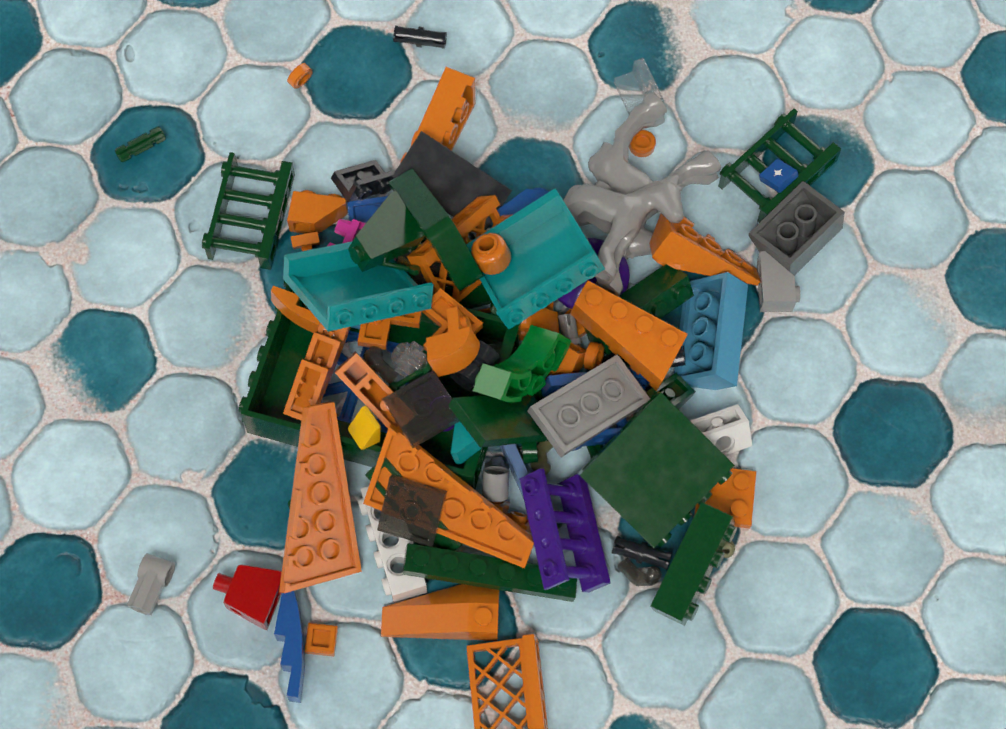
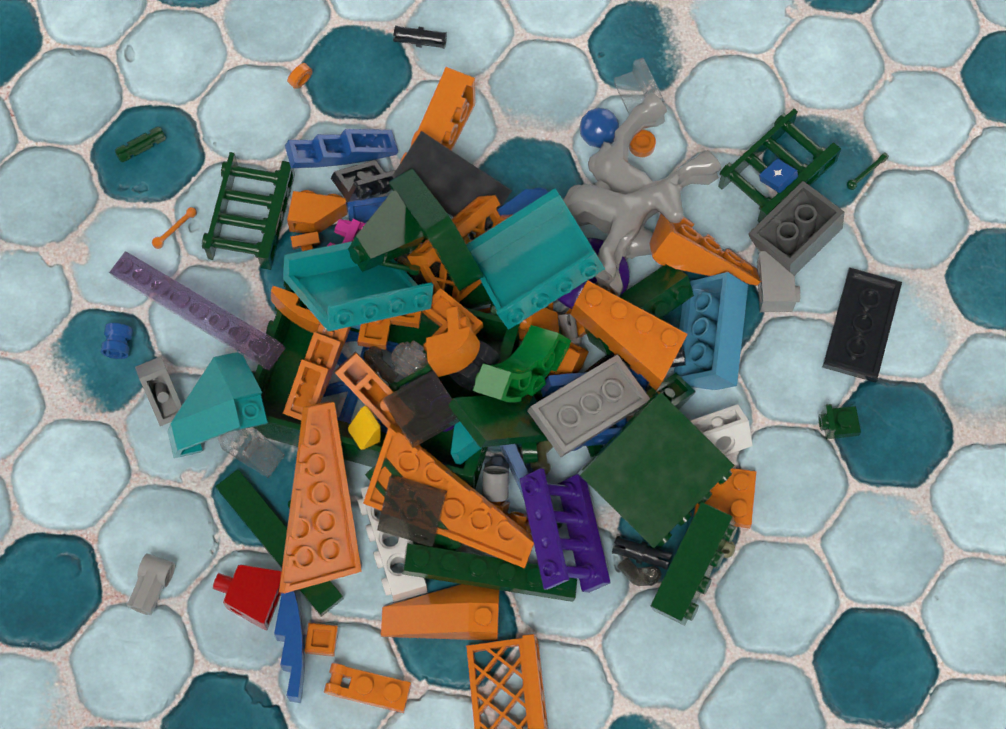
(116, 341): none -> blue wheel
(158, 243): none -> orange hinge
(159, 390): none -> light grey slope
(197, 310): none -> clear purple plate
(220, 403): none -> teal panel
(252, 449): none -> clear slope
(271, 534): none -> dark green tile
(342, 149): none -> blue slope
(368, 688): none -> orange plate
(491, 253): orange head -> none
(593, 355): orange tile -> none
(598, 127): none -> blue hair
(839, 422): none -> dark green bracket
(852, 184): none -> dark green hinge
(862, 325): none -> black tile

